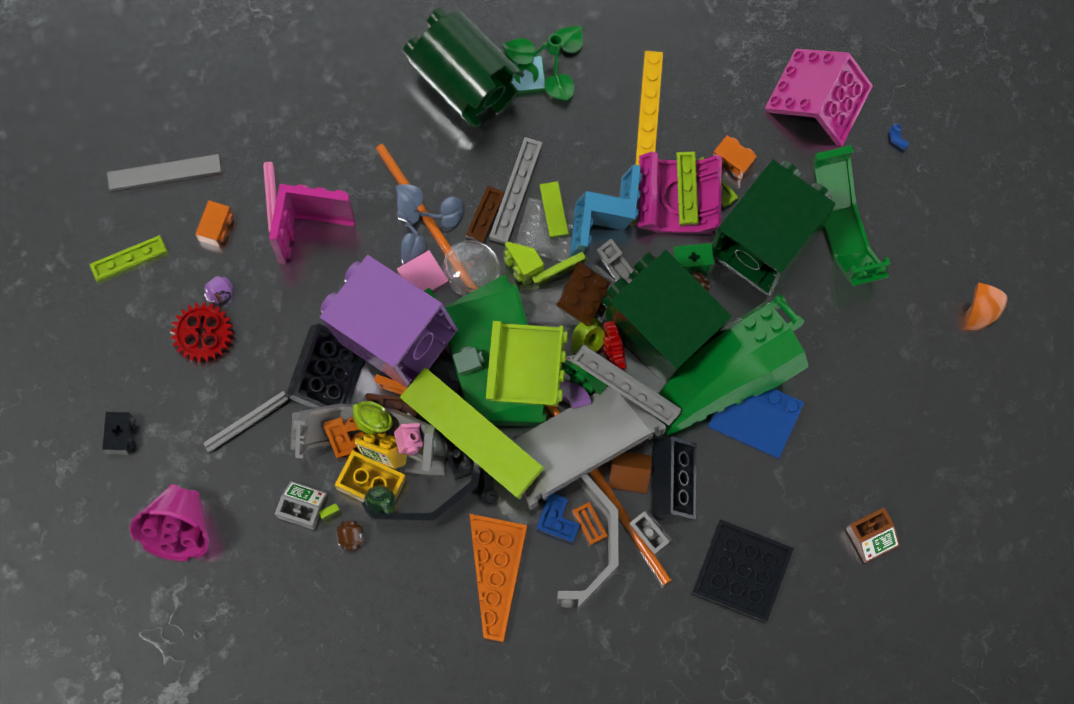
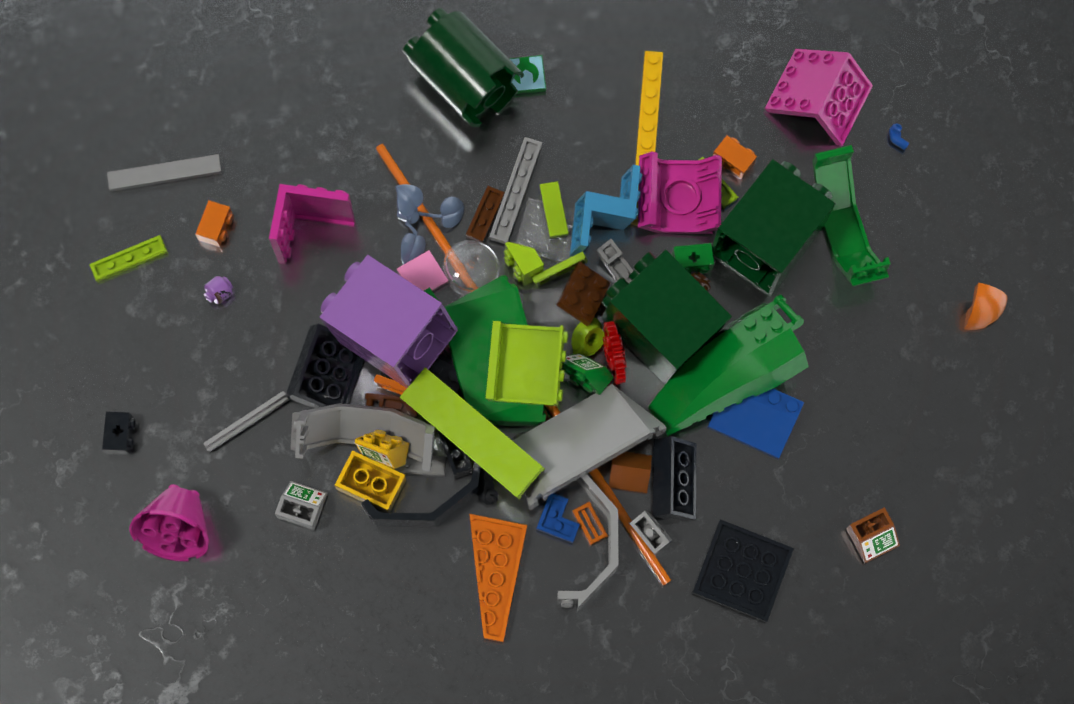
(219, 332): red gear -> none
(270, 190): bright pink axle -> none
(329, 512): lime tile -> none
(339, 435): orange plate -> none
(349, 535): reddish brown head -> none
(371, 417): lime piece -> none
(380, 499): clear green hair -> none
(408, 438): bright pink brick -> none
(468, 360): sand green brick -> none
(568, 38): green plant -> none
(574, 394): medium lavender tile -> none
(626, 385): light grey plate -> none
(687, 188): lime tile -> none

